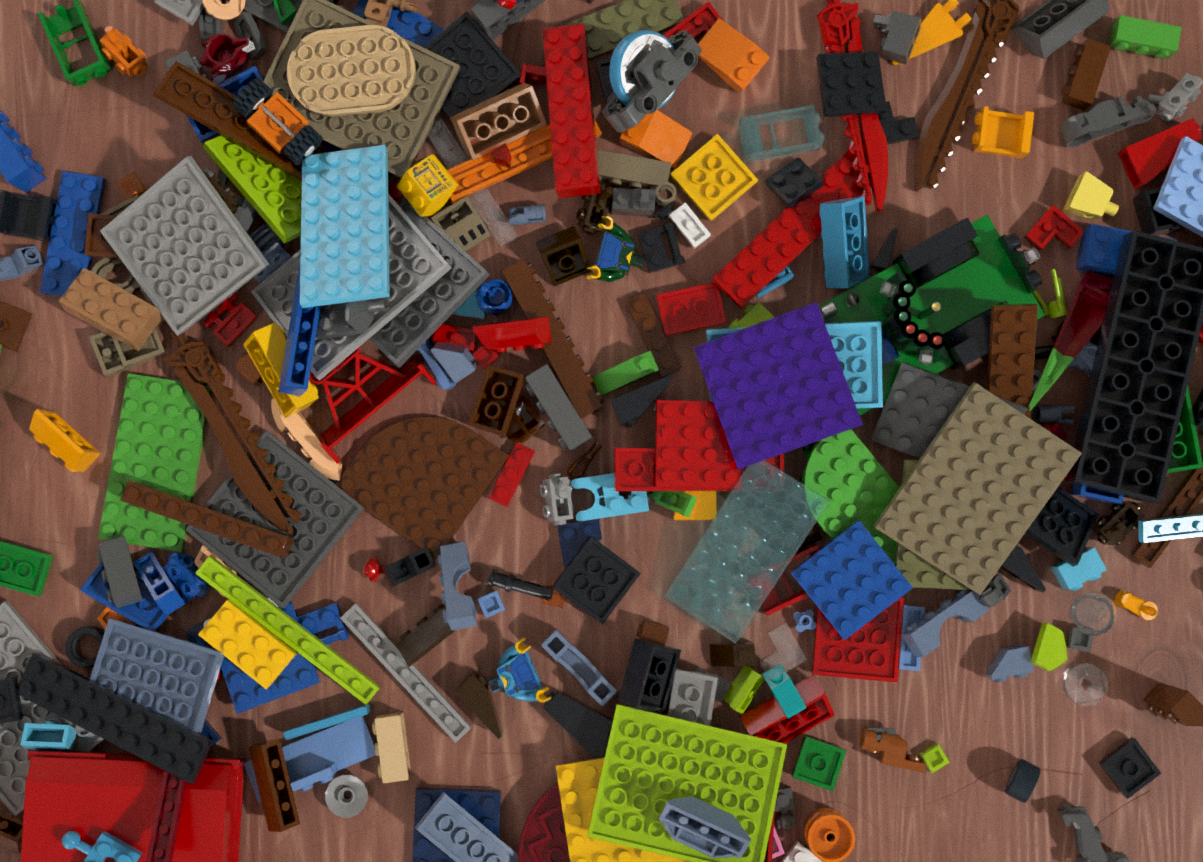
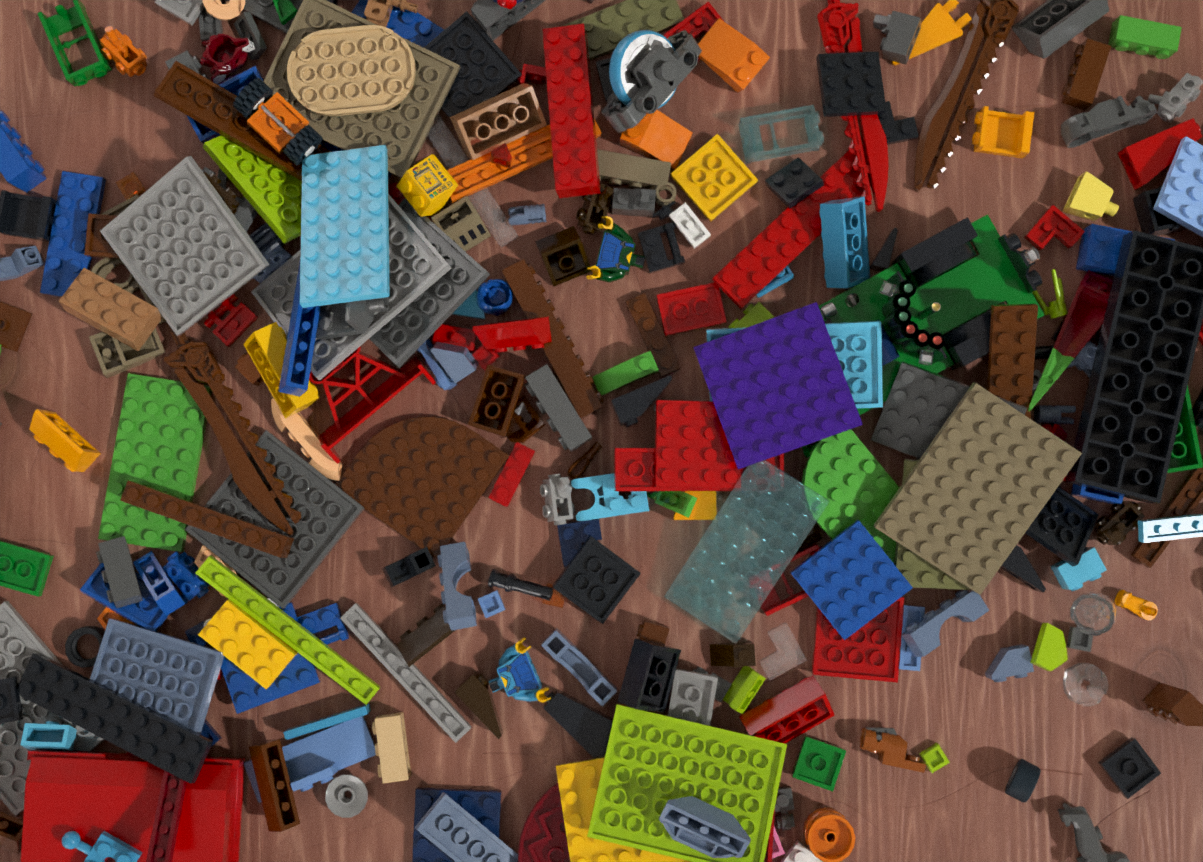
(373, 569): red plant -> none
(784, 691): teal slope -> none
(799, 616): medium blue plate -> none
(995, 591): dark grey plate -> none

